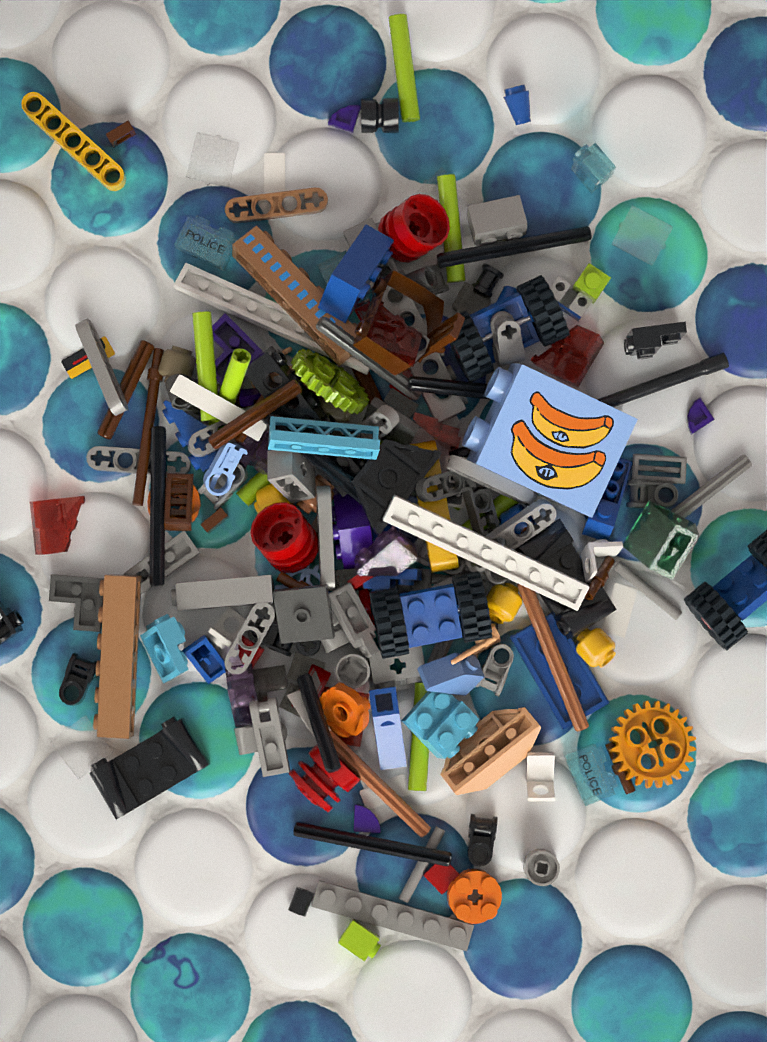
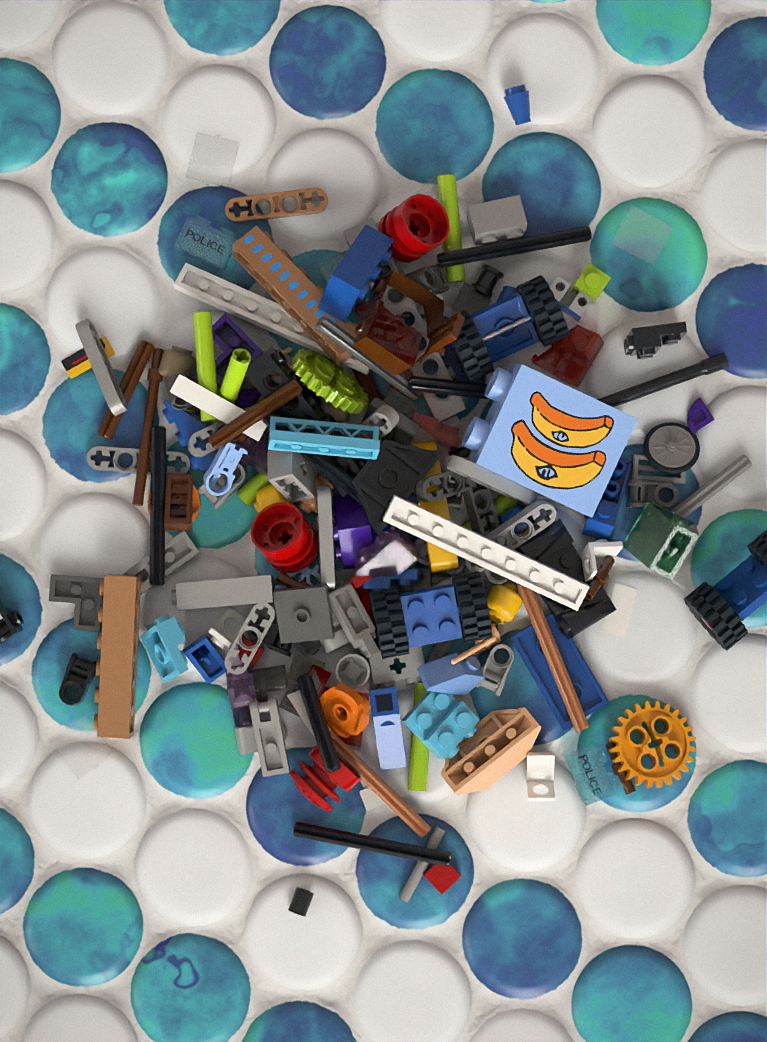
(54, 522): clear red slope -> none
(67, 130): yellow beam -> none
(120, 134): reddish brown tile -> none
(149, 768): black piece -> none
(214, 520): reddish brown tile -> none
(274, 172): white sticker -> none
(345, 118): dark purple tile -> none
(360, 940): lime brick -> none
(365, 820): dark purple tile -> none
(379, 115): black wheel -> none
(392, 915): light grey plate -> none
(404, 68): lime piece -> none
(481, 837): black piece -> none
(485, 907): orange plate -> none
(506, 339): light grey piece -> none
(541, 867): light grey wheel -> none
(592, 166): clear light blue brick -> none
(595, 647): yellow head -> none
(647, 590): light grey bar -> none
(671, 448): none -> light grey wheel

